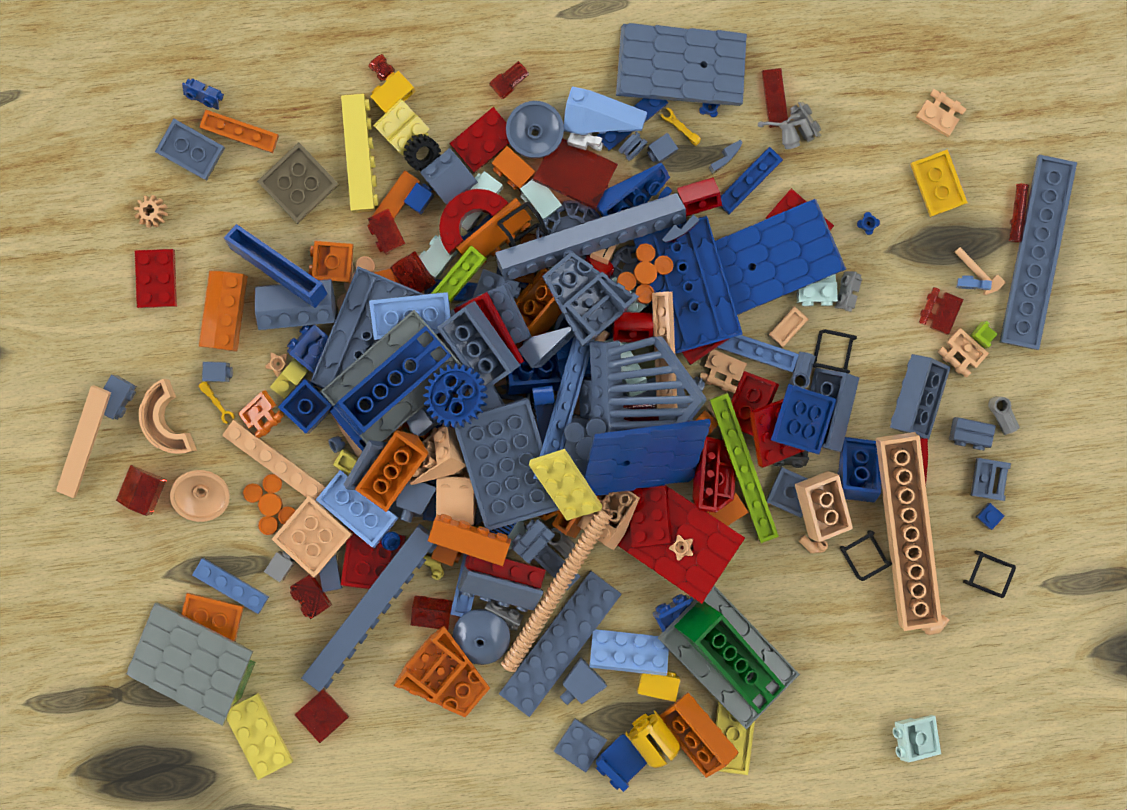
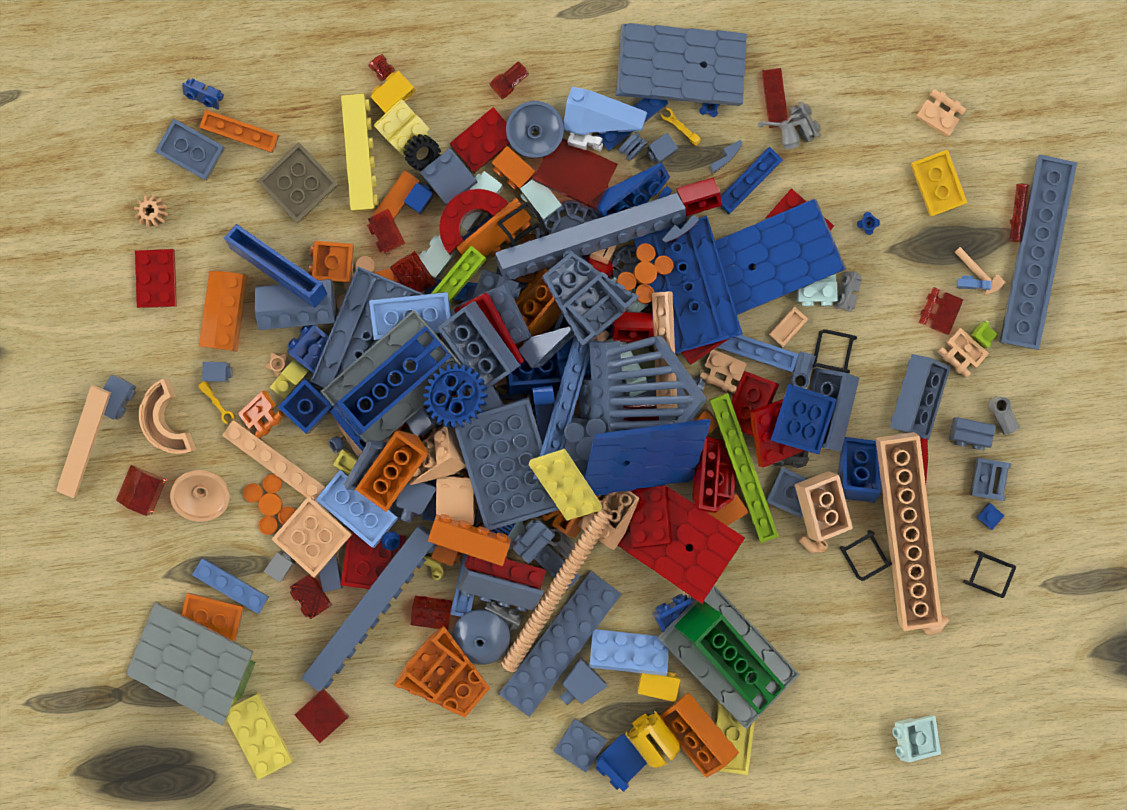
(676, 547): light nougat plate -> none

